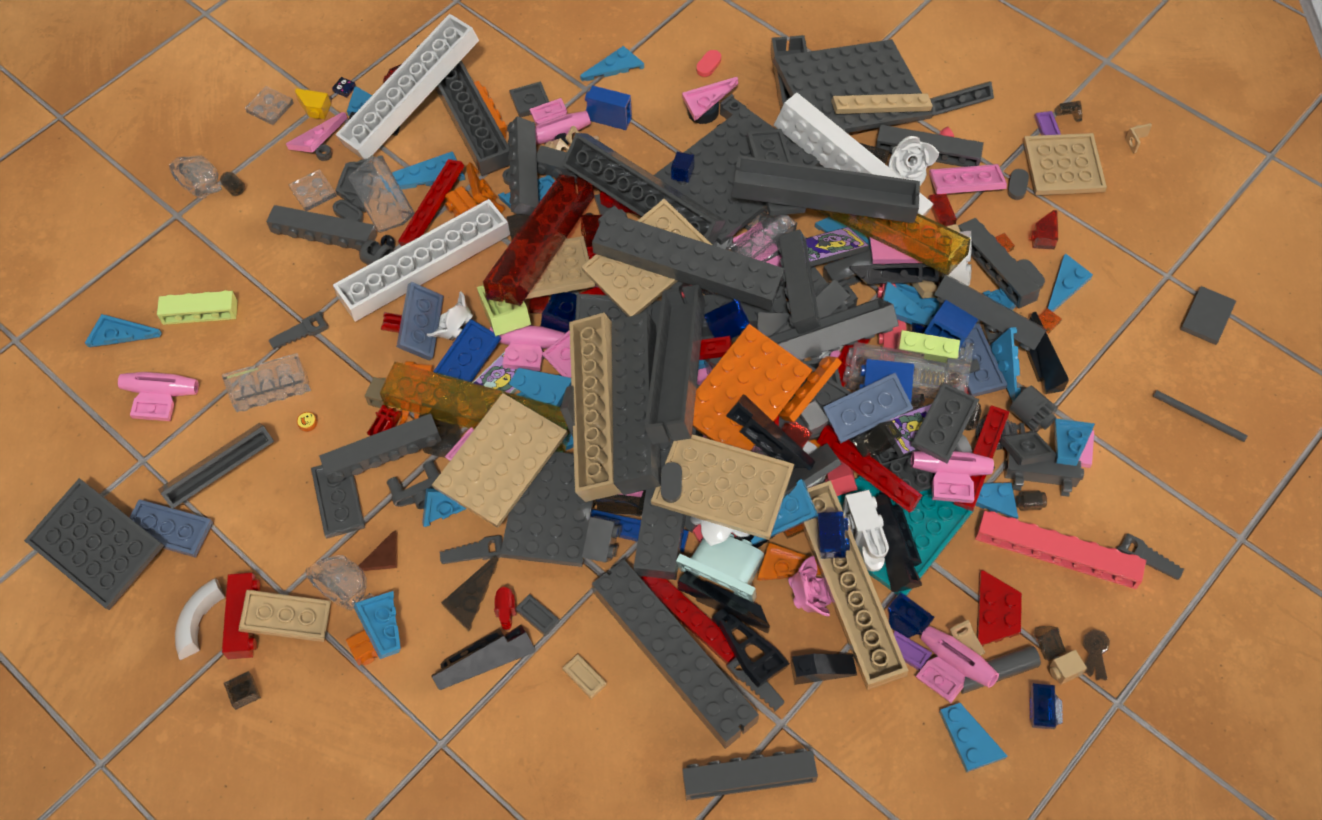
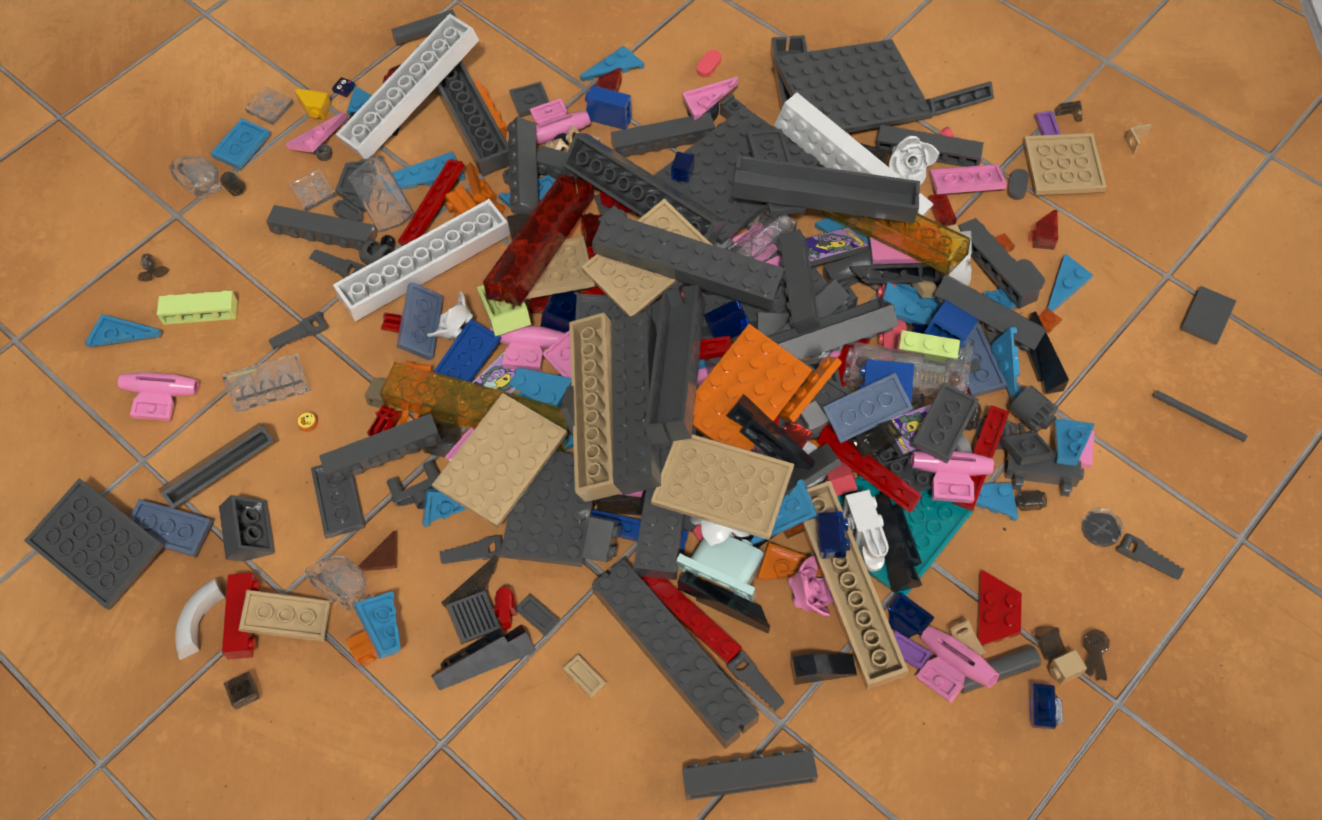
(148, 264): none -> clear smoke plant
(240, 143): none -> dark azure plate
(245, 528): none -> dark grey slope
(337, 264): none -> dark grey piece
(418, 28): none -> dark grey brick
(473, 617): none -> dark grey tile
(611, 80): none -> clear red slope
(661, 135): none -> dark grey brick
(671, 482): dark grey tile -> none
(764, 668): black plate -> none
(881, 103): tan plate -> none
(970, 739): dark azure wing -> none
(1061, 549): coral brick -> none
(1102, 527): none -> clear tile

